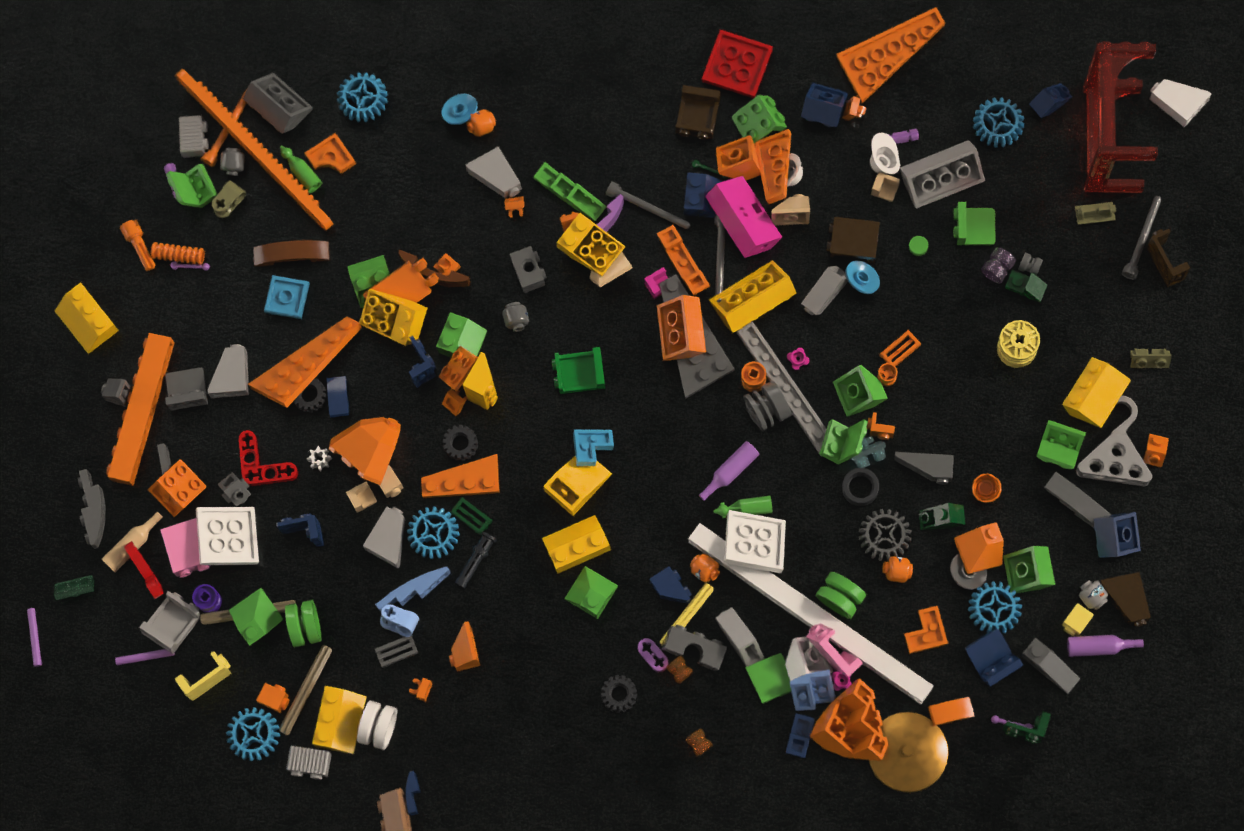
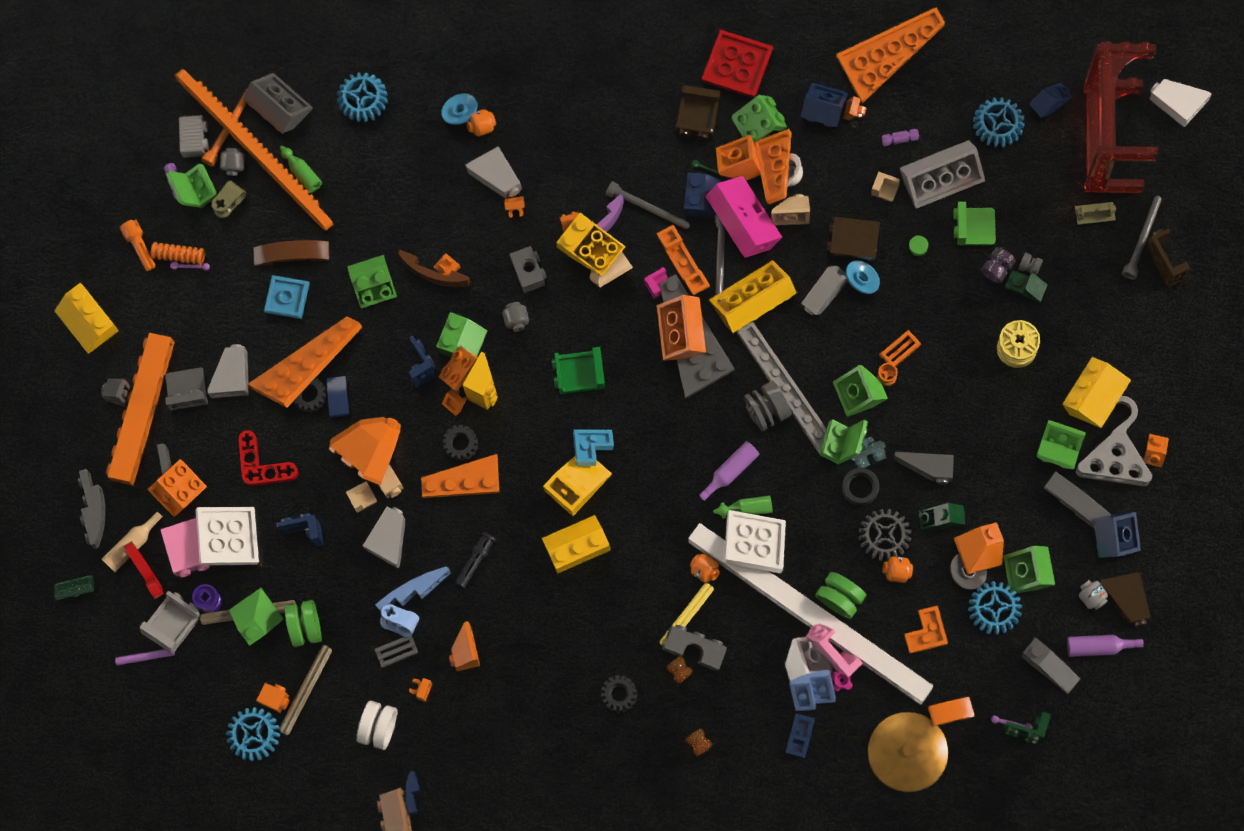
(34, 637): medium lavender bar -> none
(207, 682): light yellow panel -> none
(234, 489): dark grey brick -> none
(308, 761): light grey brick -> none
(317, 463): white gear -> none
(330, 154): orange tile -> none
(339, 720): yellow slope -> none
(392, 316): yellow slope -> none
(407, 282): orange tile -> none
(442, 546): dark azure gear -> none
(483, 525): dark green tile -> none
(569, 192): bright green slope -> none
(591, 592): bright green slope -> none
(656, 652): medium lavender beam -> none
(669, 588): dark blue slope -> none
(740, 637): light grey slope -> none
(753, 376): orange wheel -> none
(770, 678): bright green slope -> none
(797, 363): dark pink plate -> none
(852, 725): orange brick -> none
(883, 432): orange bracket -> none
(884, 154): white piece -> none
(986, 488): orange hair -> none
(992, 657): dark blue bracket -> none
(1077, 620): light yellow brick -> none
(1158, 359): olive hinge -> none

